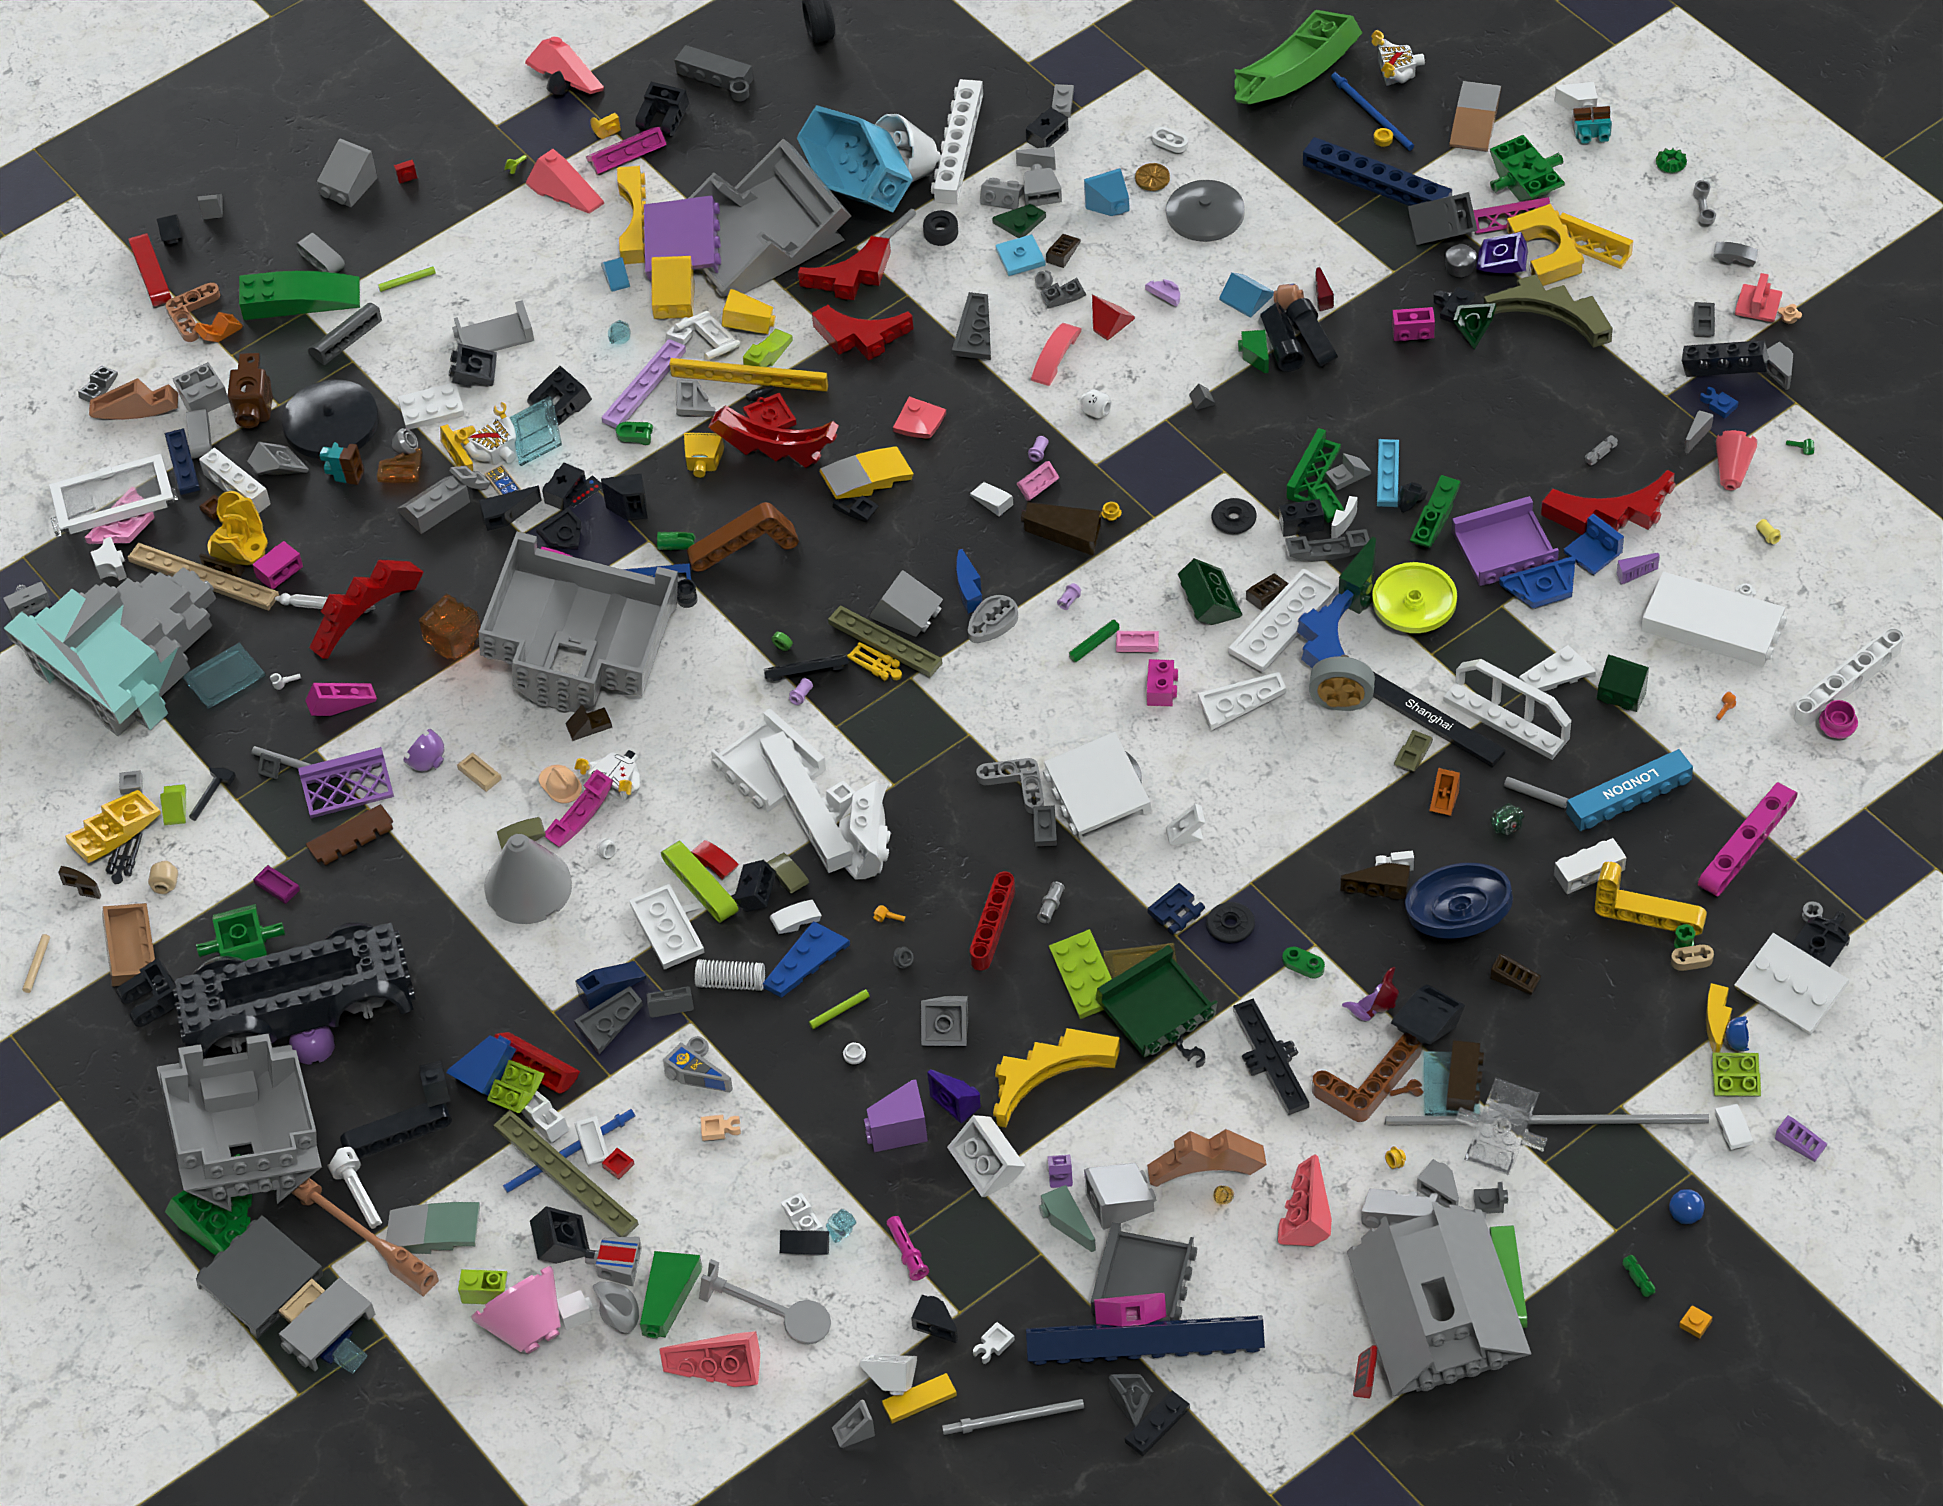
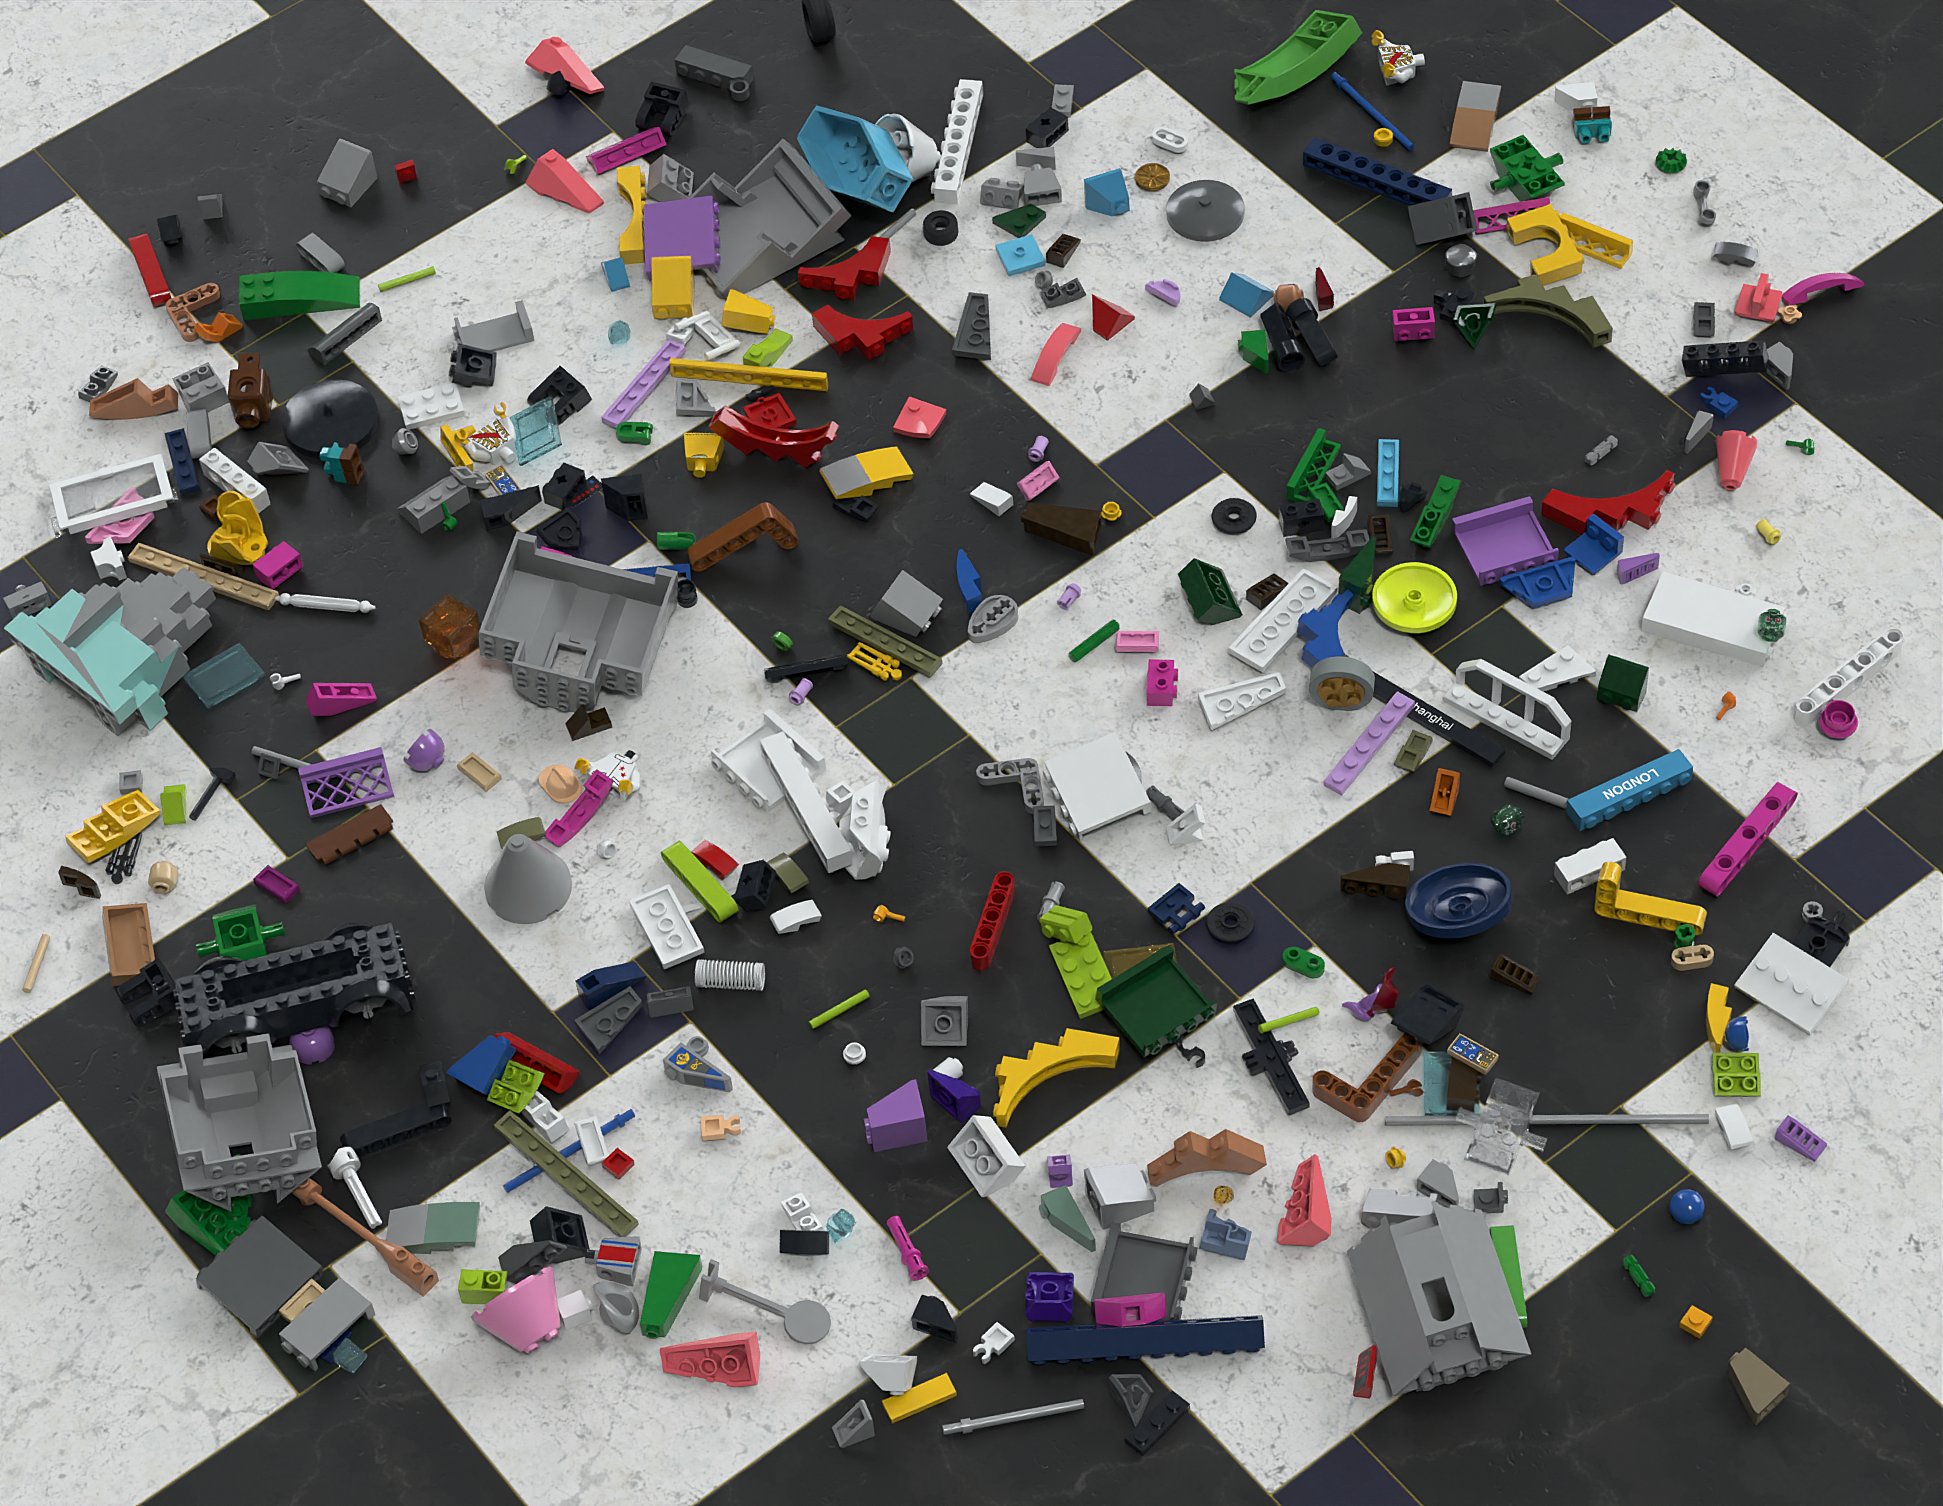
(342, 610): red arch -> none
(400, 468): clear orange wing -> none
(449, 522): none -> green hand
(528, 1258): none -> dark grey slope
(606, 126): yellow plate -> none
(669, 180): none -> light grey slope
(805, 957): blue wing -> none
(950, 1067): none -> white brick
(1049, 1296): none -> dark purple slope
(1065, 924): none -> lime brick
(1096, 403): white head -> none
(1164, 803): none -> dark grey pin
(1225, 1237): none -> sand blue slope
(1296, 1017): none -> lime bar
(1369, 743): none -> lavender plate
(1377, 520): none -> dark brown slope
(1472, 1054): none -> tile
(1503, 254): dark purple slope -> none
(1756, 1384): none -> dark tan slope
(1771, 625): none -> clear green head
(1799, 291): none -> dark pink slope

